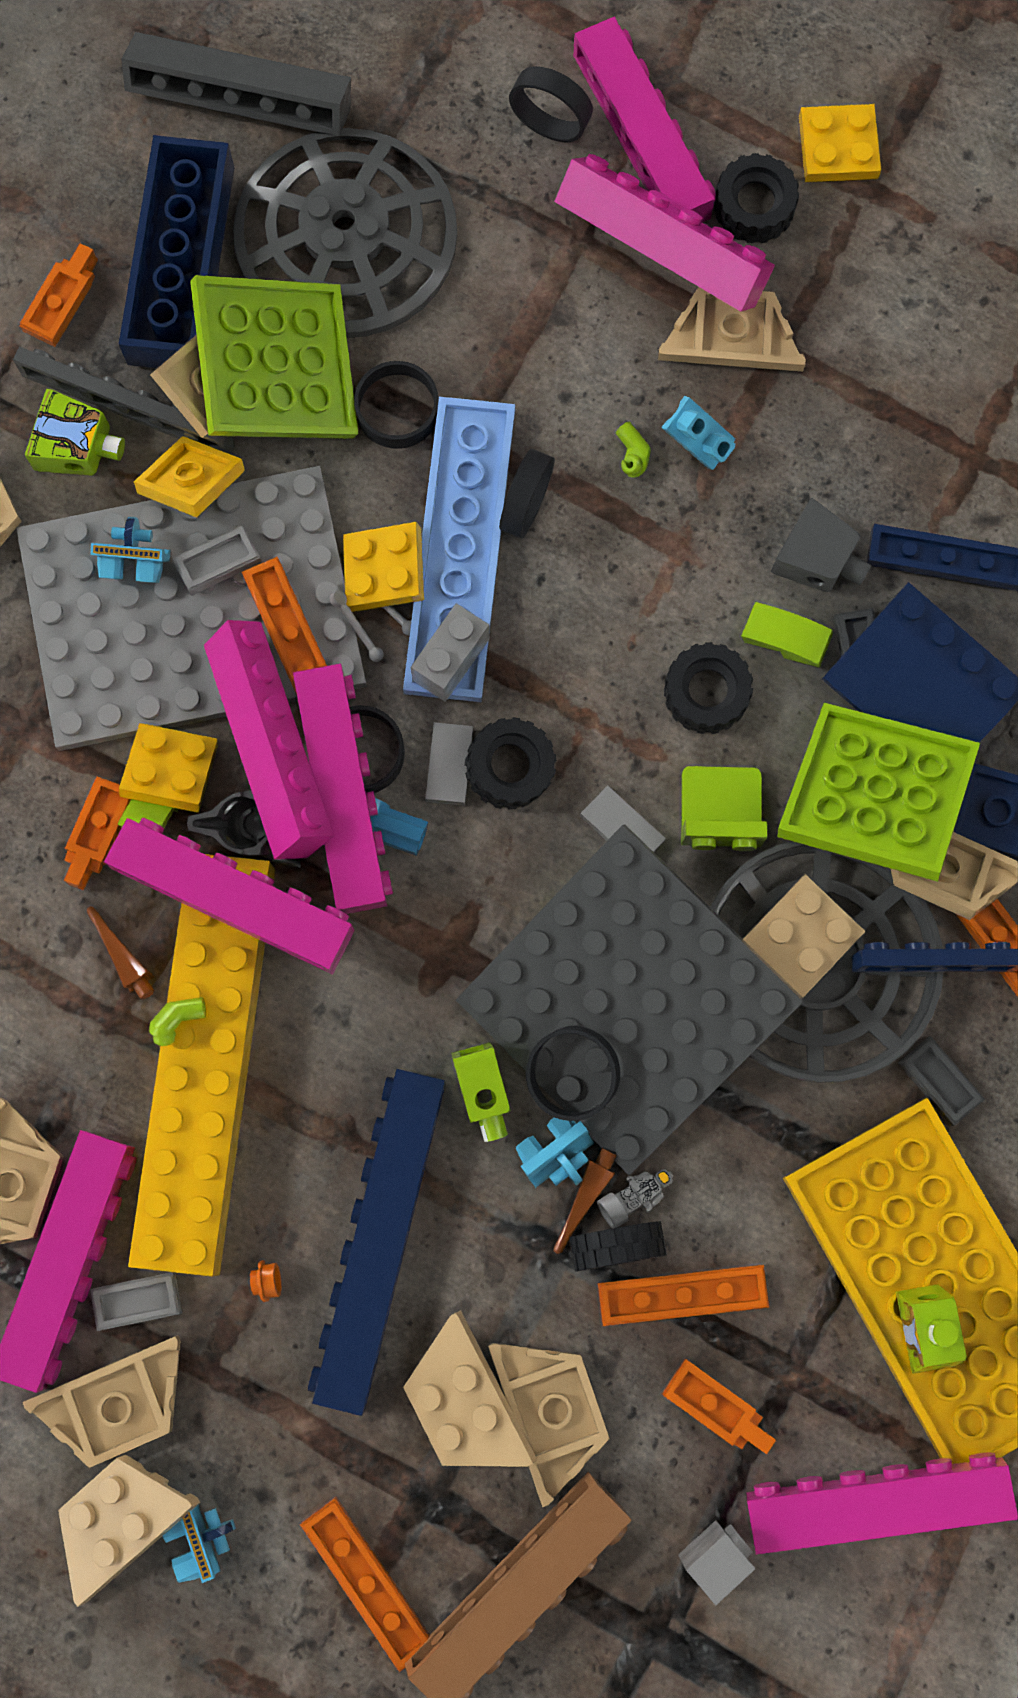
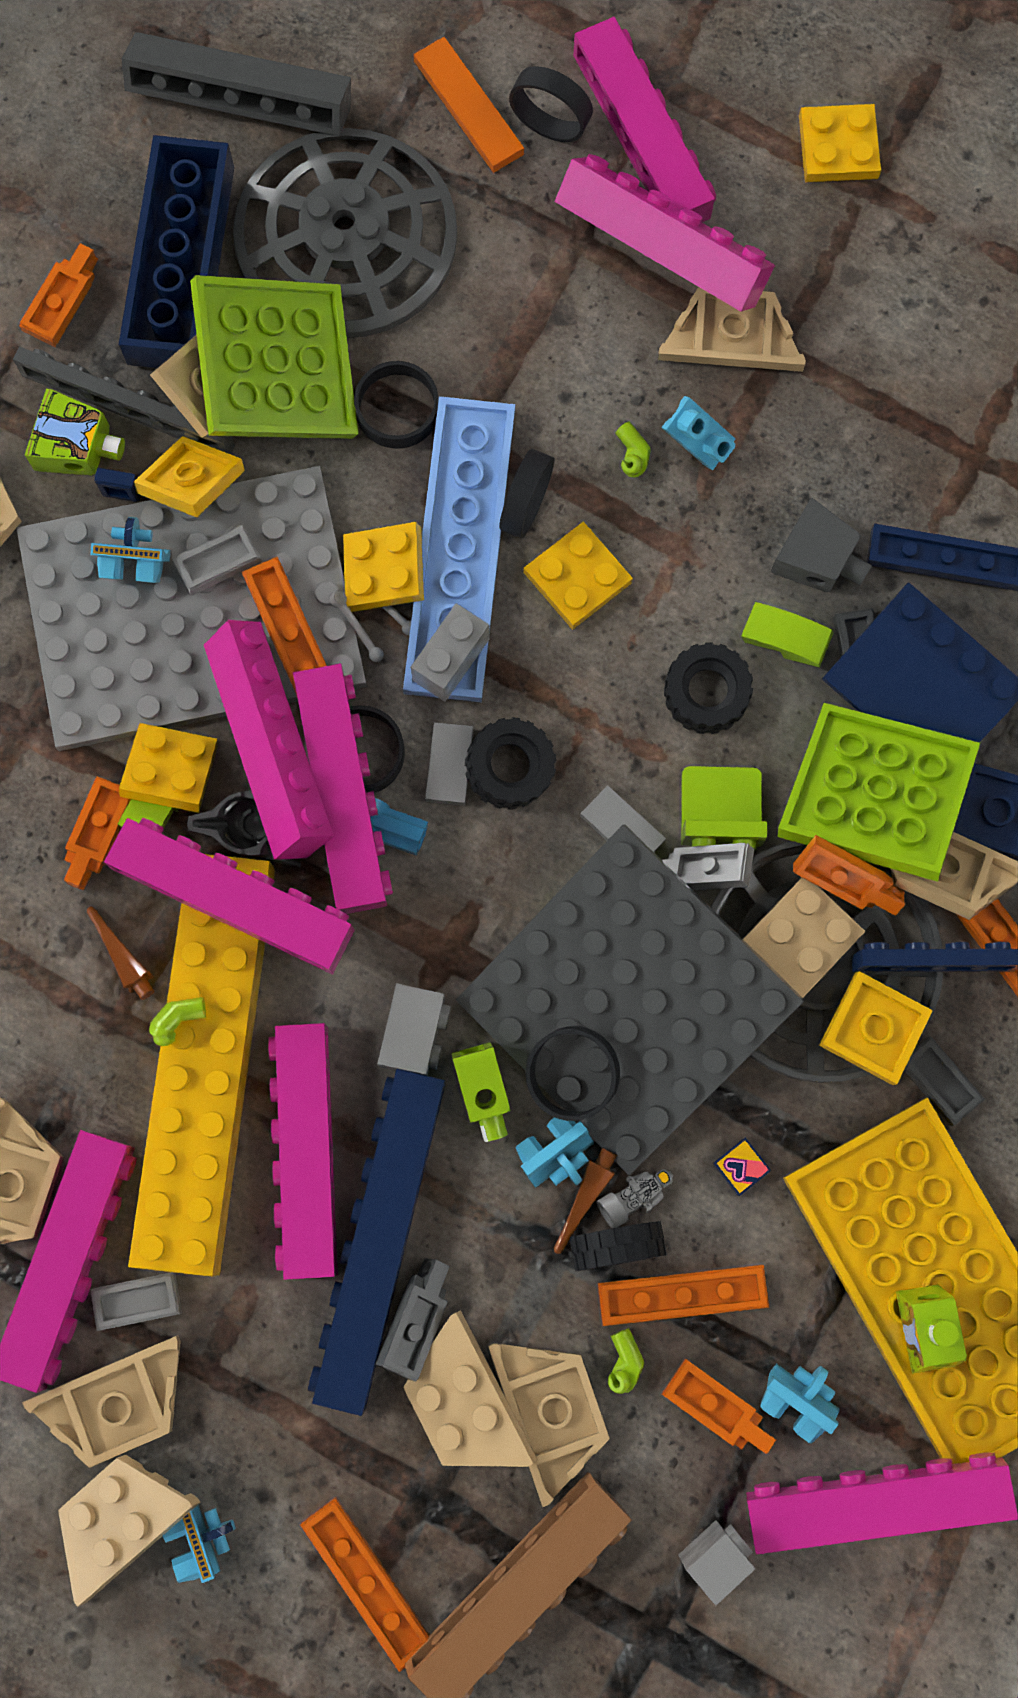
(116, 484): none -> dark blue tile
(266, 1281): orange plate -> none
(305, 1152): none -> dark pink brick
(413, 1030): none -> light grey brick
(415, 1322): none -> dark grey hinge
(468, 104): none -> orange tile
(578, 575): none -> yellow plate
(629, 1364): none -> lime arm
(713, 865): none -> light grey hinge
(741, 1167): none -> tile
(759, 170): black tyre -> none
(807, 1395): none -> medium azure hips
(848, 877): none -> orange hinge
(876, 1028): none -> yellow plate

